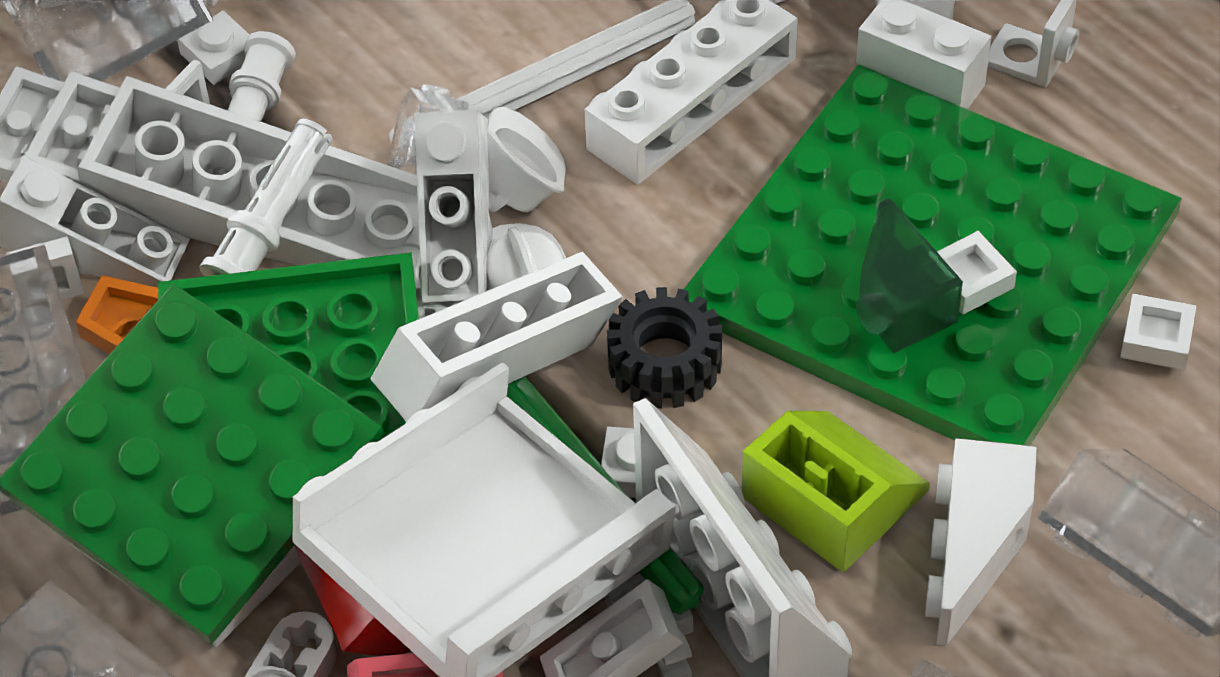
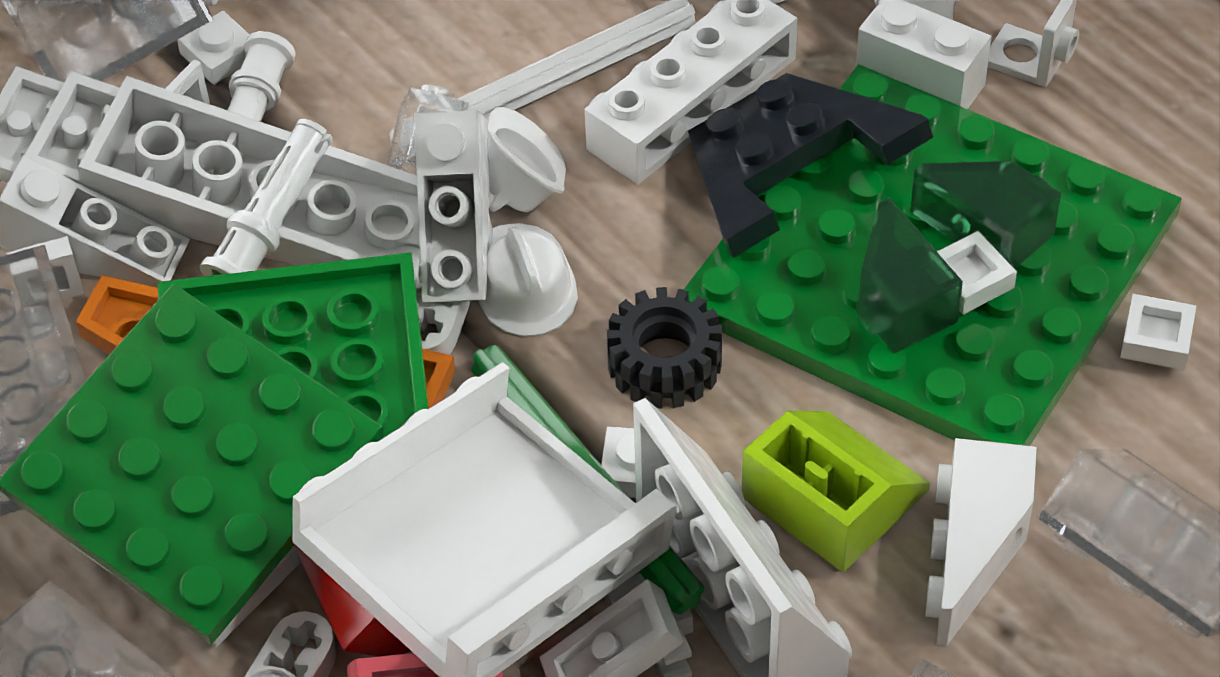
(517, 323): white brick -> none
(781, 132): none -> black wing
(993, 197): none -> clear green slope

